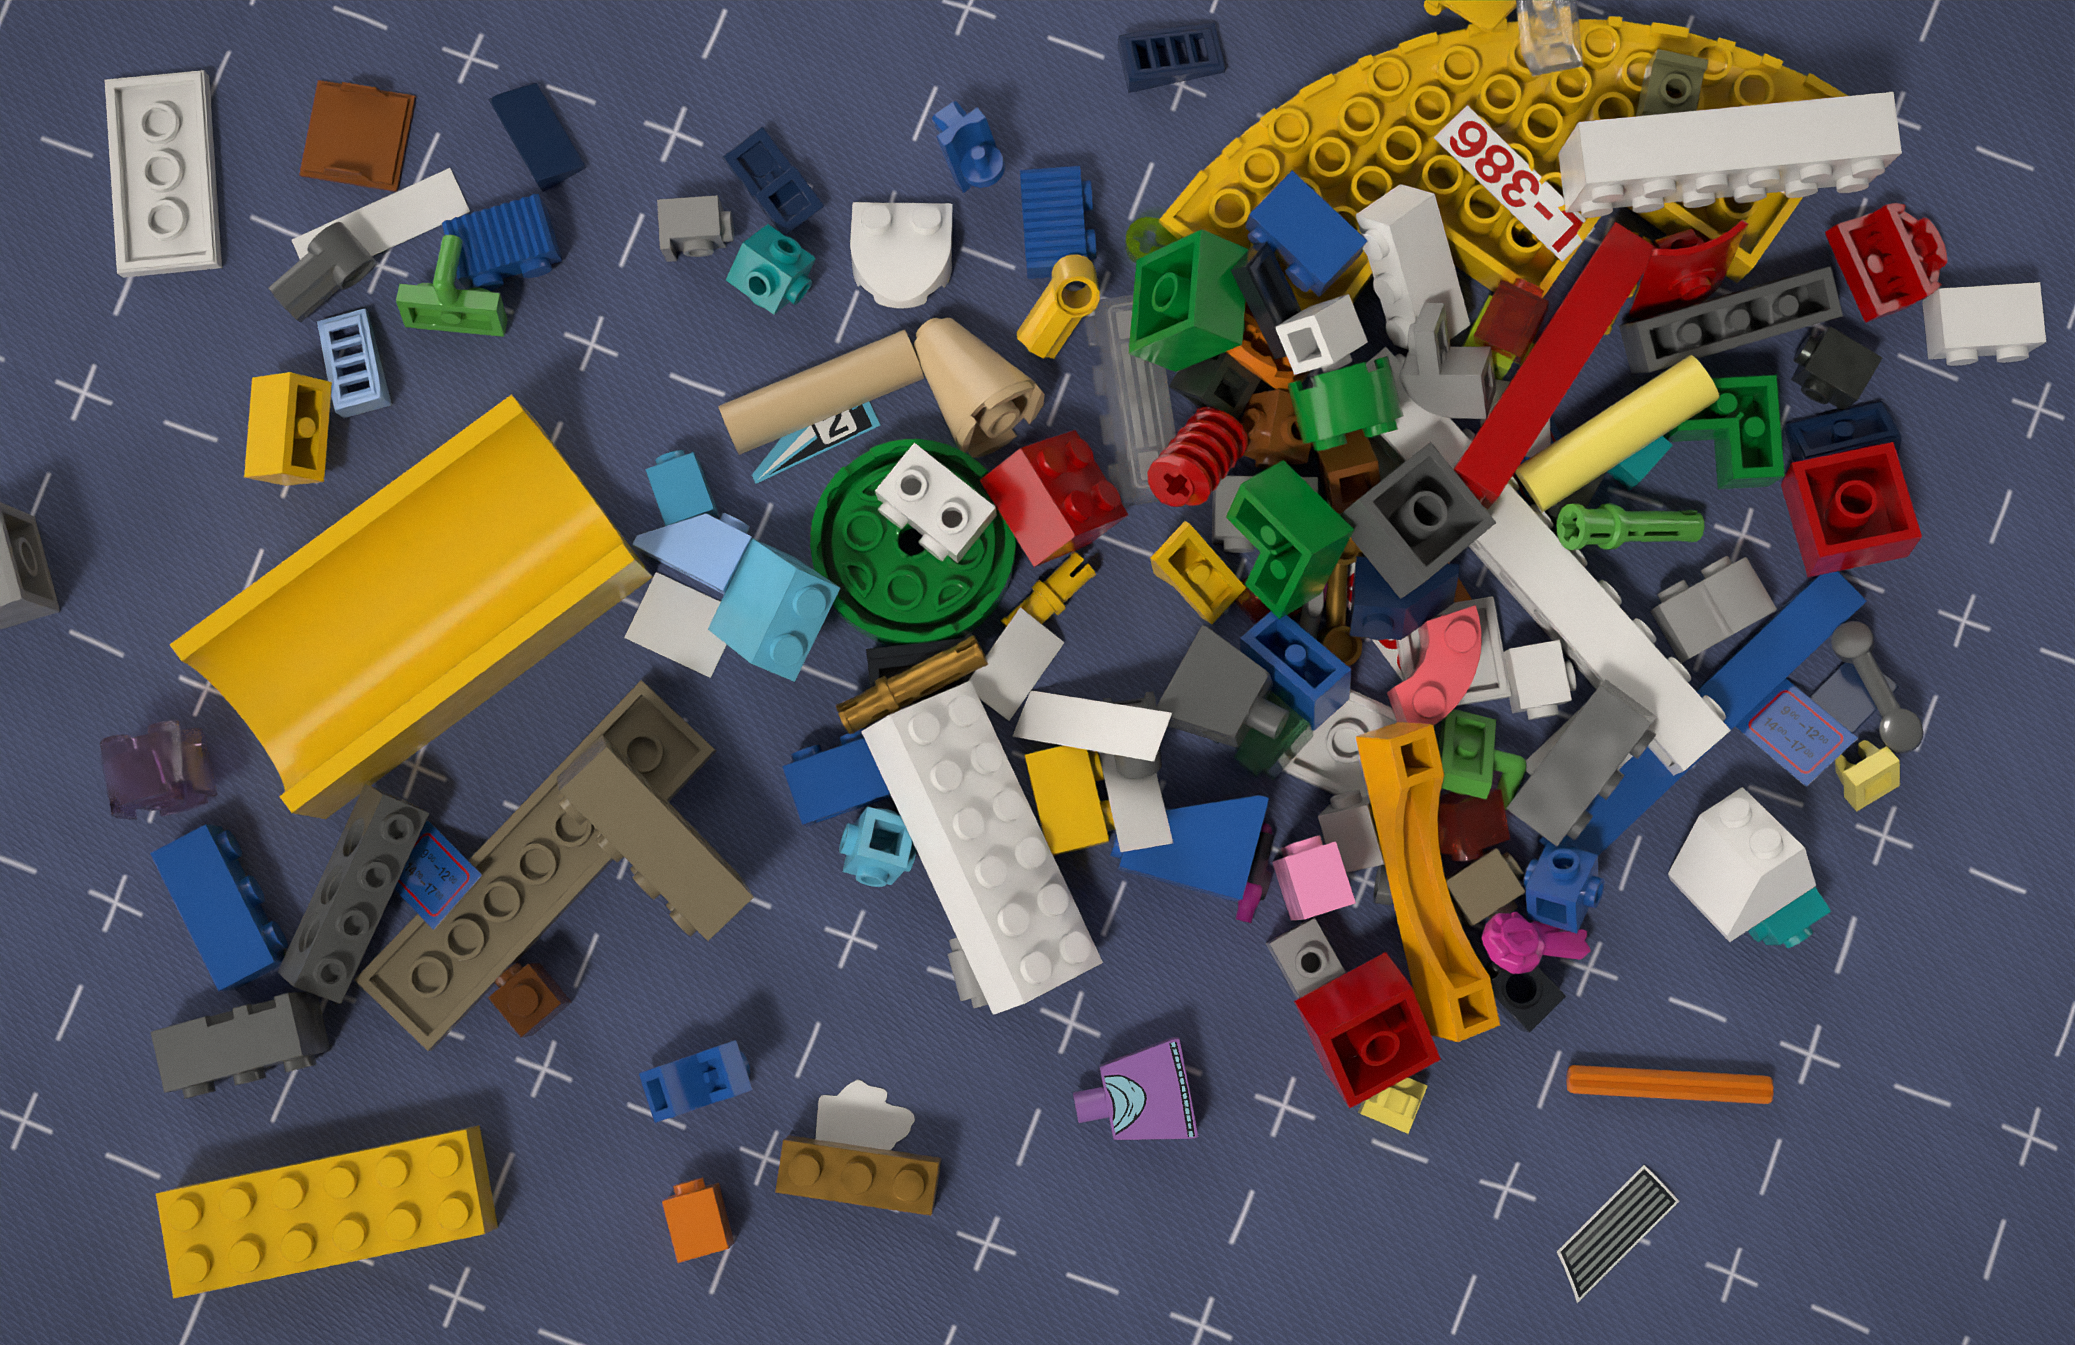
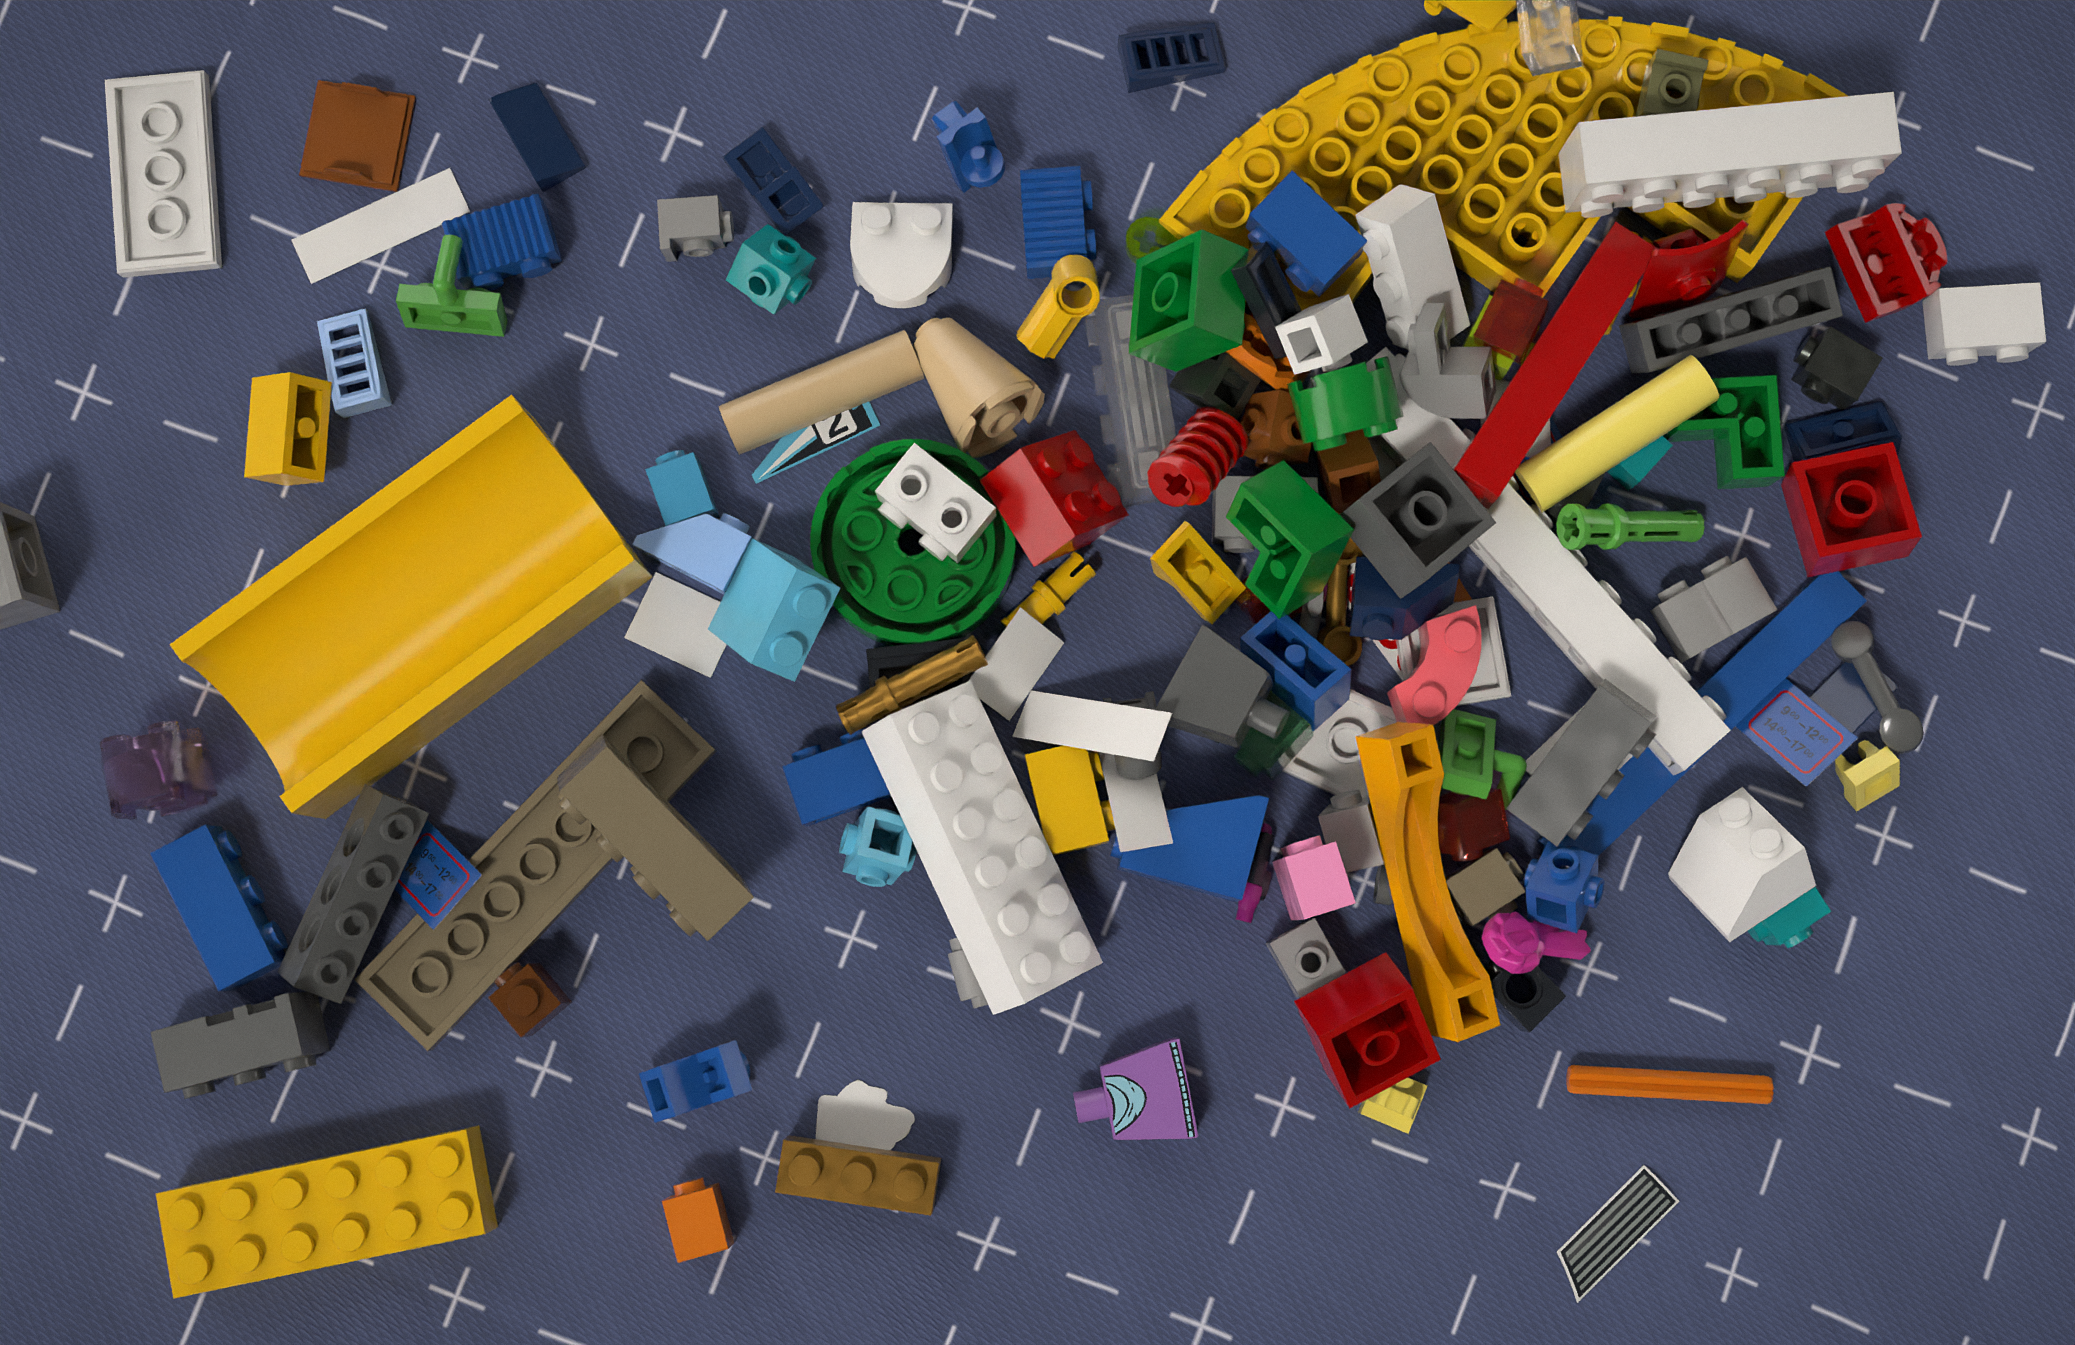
(332, 263): dark grey piece -> none
(1512, 182): white sticker -> none
(1539, 679): white brick -> none

